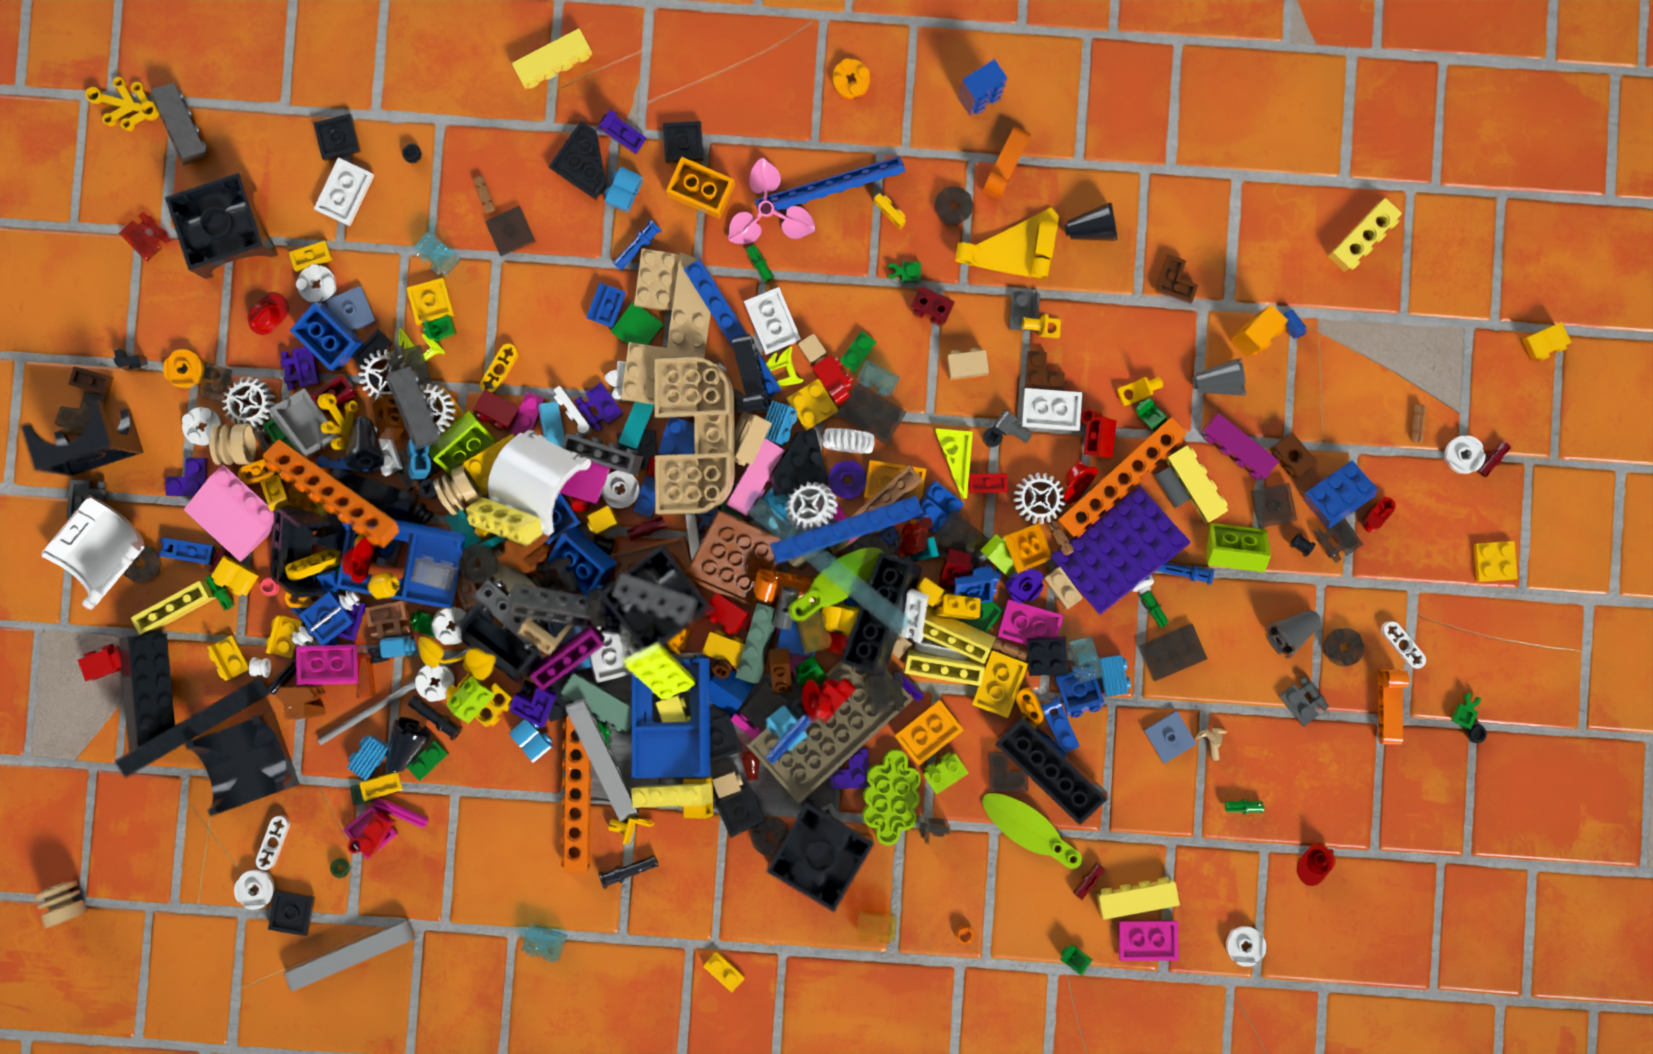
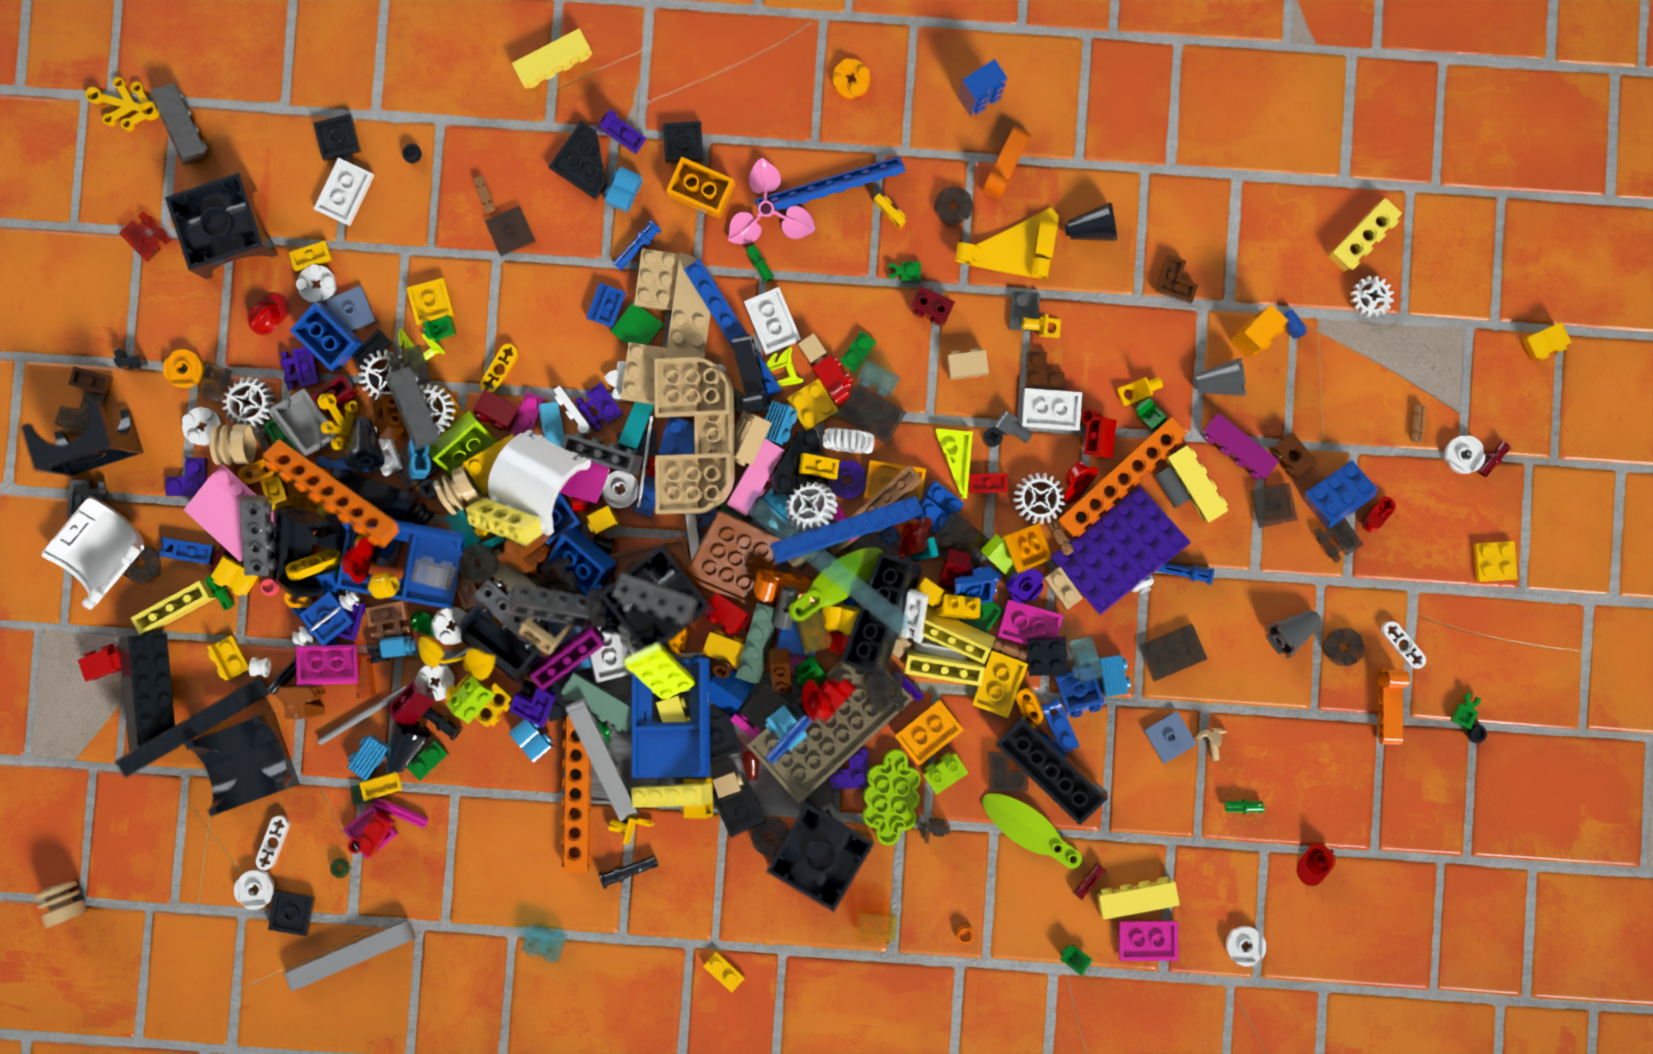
(256, 535): none -> flat silver brick
(281, 640): yellow bracket -> none
(412, 703): none -> dark red brick
(437, 253): clear light blue brick -> none
(645, 462): none -> white piece
(646, 528): dark red pin -> none
(819, 466): none -> yellow plate
(1154, 608): green axle -> none
(1237, 547): lime slope -> none
(1299, 705): dark grey plate -> none
(1302, 544): black bush -> none
(1379, 293): none -> white gear

